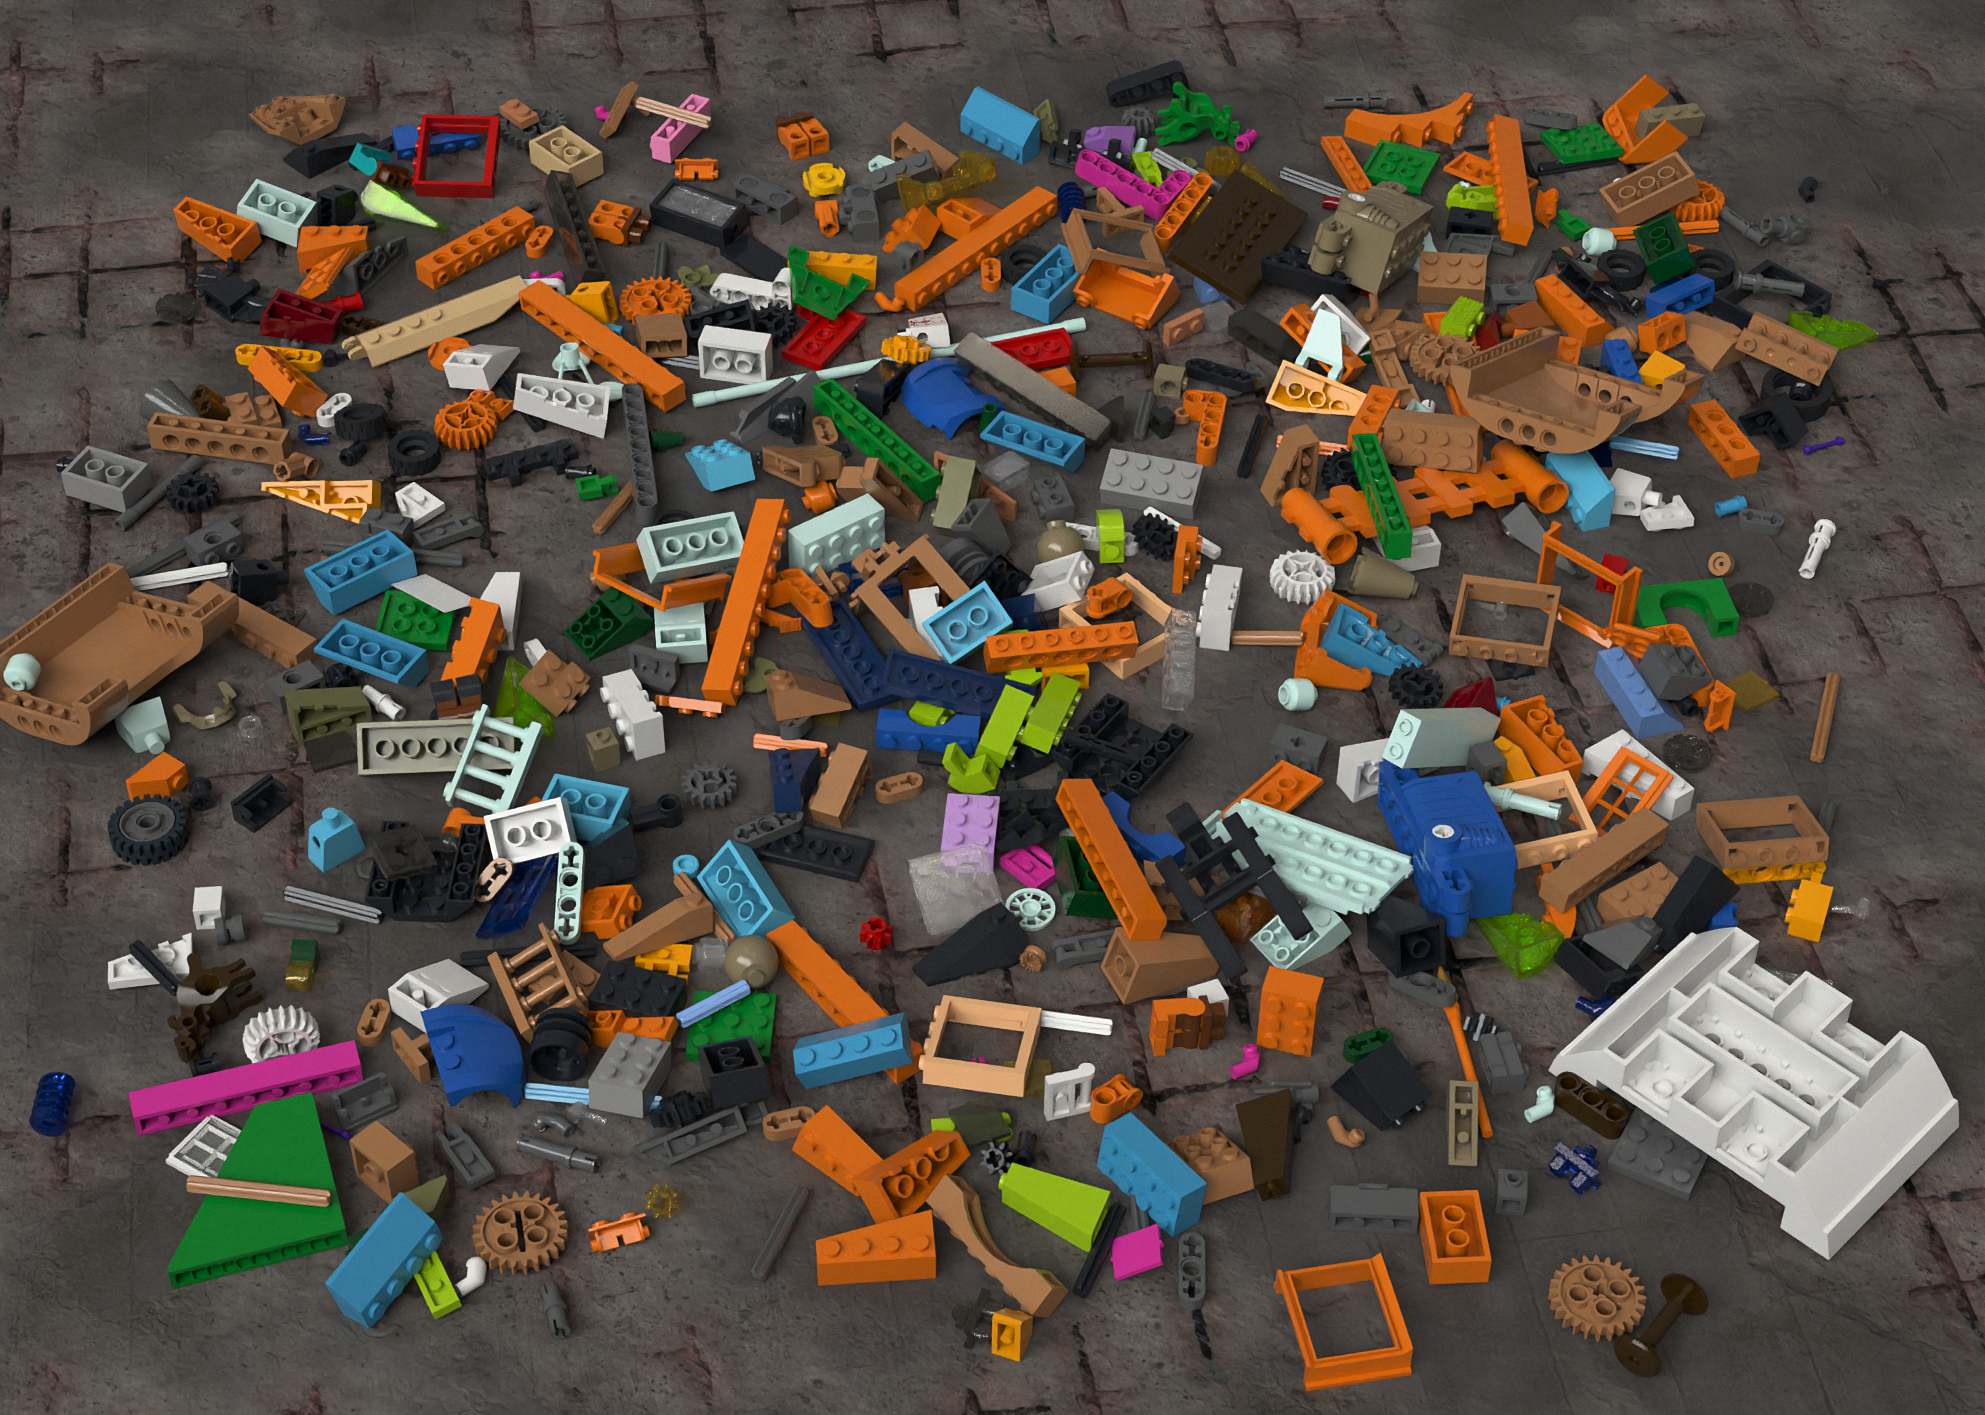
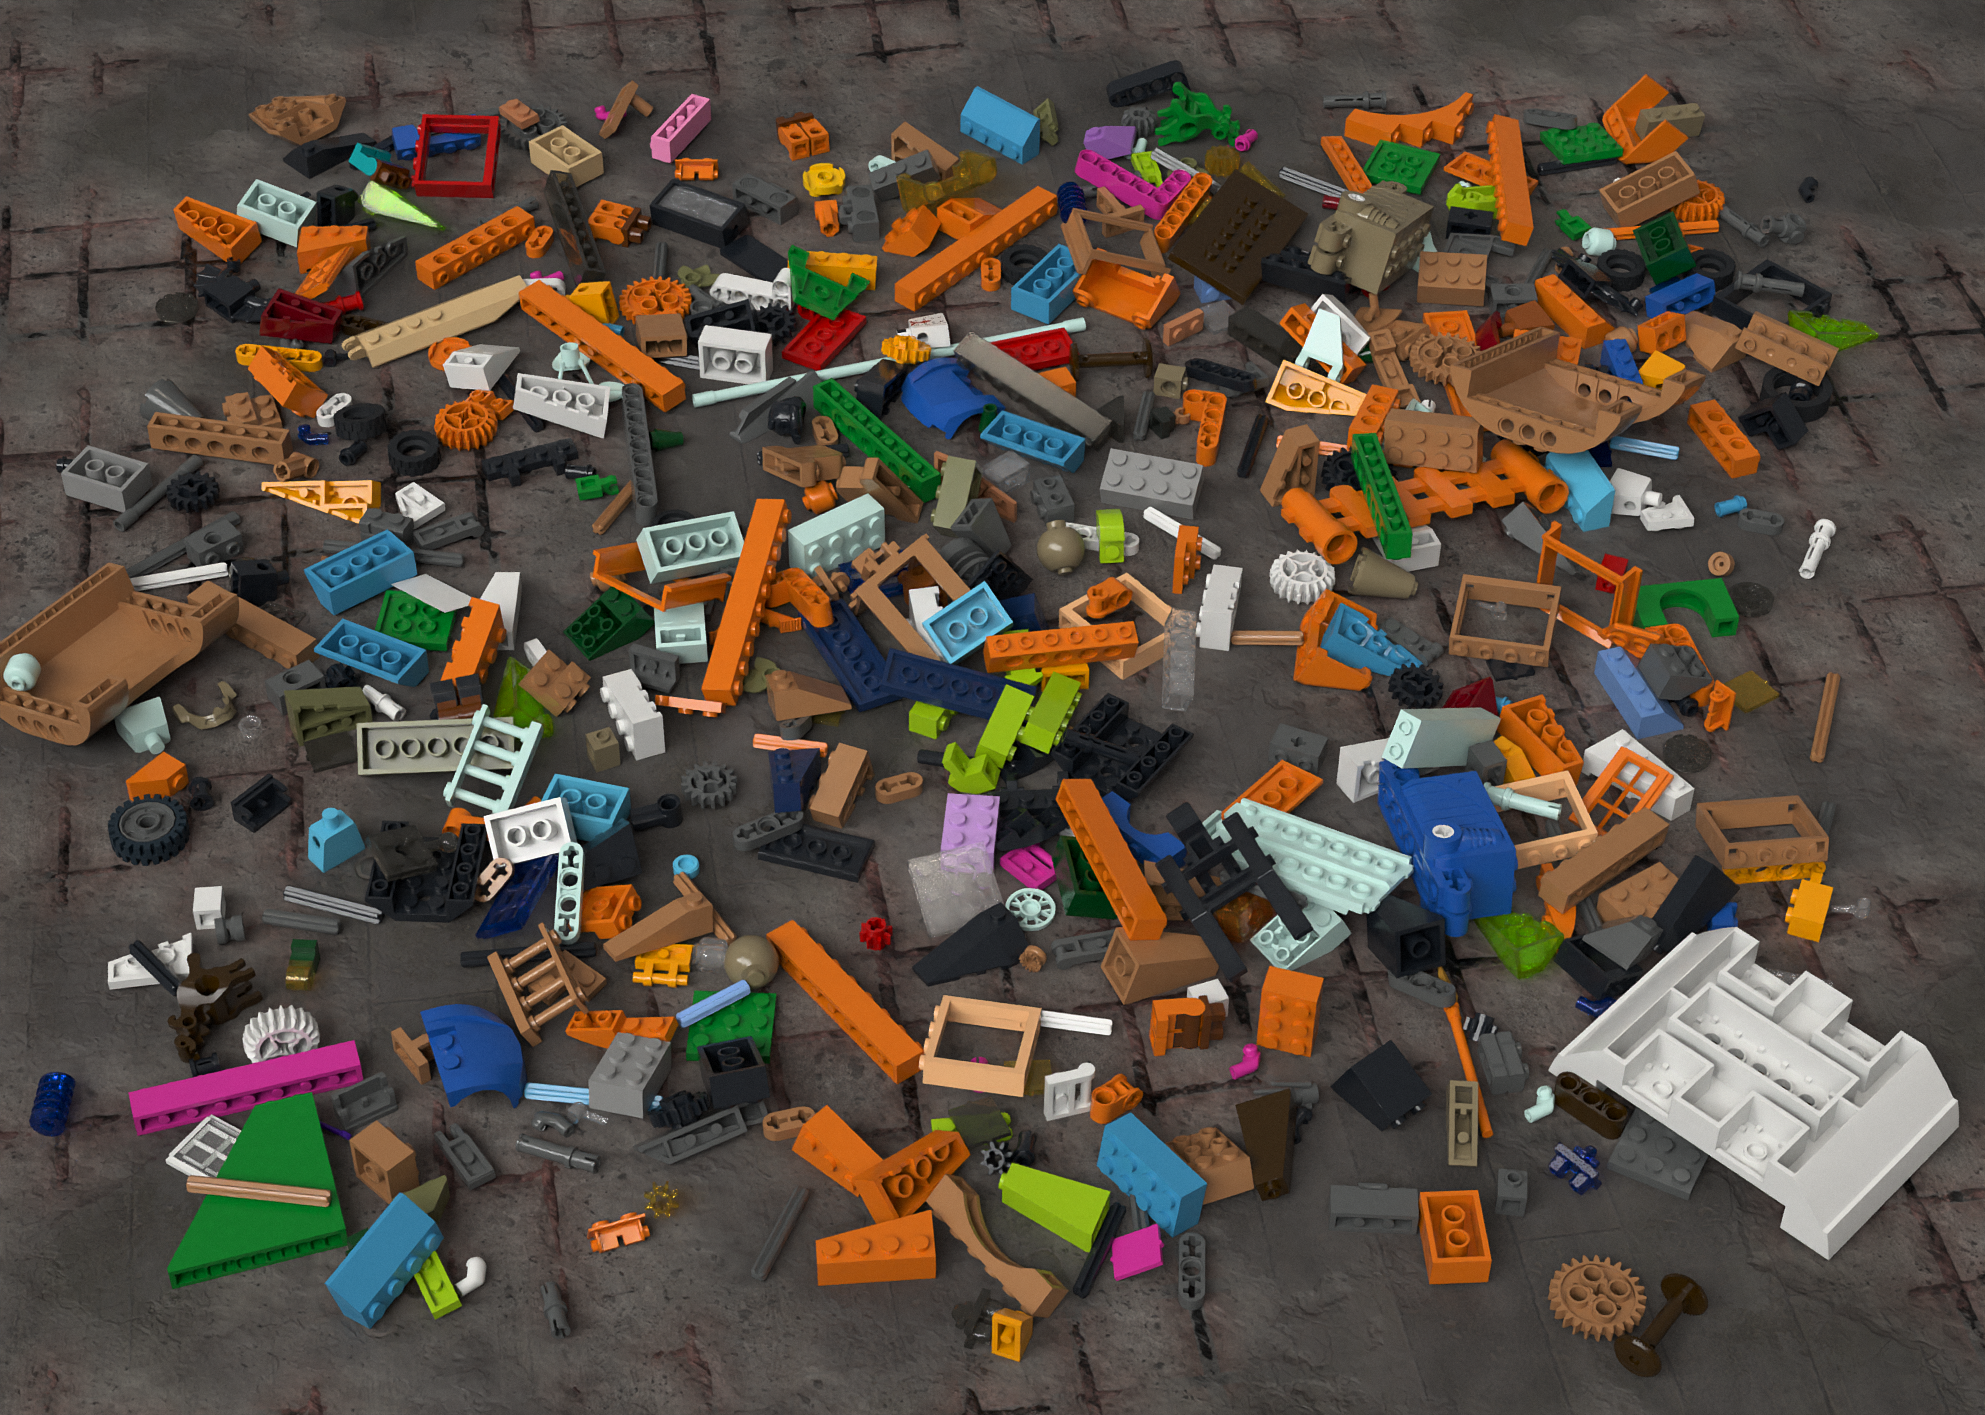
(209, 404): dark brown axle -> none
(369, 1021): medium nougat beam -> none
(433, 987): white slope -> none
(497, 1235): medium nougat gear -> none
(560, 1044): black wheel -> none
(638, 992): black brick -> none
(673, 112): axle -> none
(721, 465): medium azure slope -> none
(743, 891): medium azure slope -> none
(853, 1051): dark azure slope -> none
(888, 305): orange arm -> none
(899, 732): blue arch -> none
(907, 257): dark grey connector -> none
(1060, 580): white window -> none
(1067, 153): black hinge -> none
(1155, 536): black gear -> none
(1297, 694): light aqua head -> none
(1351, 1139): medium nougat arm -> none
(1352, 1367): orange piece -> none
(1365, 1044): dark green beam -> none
(1463, 318): lime brick -> none
(1546, 206): orange hinge -> none
(1838, 441): dark purple hinge -> none

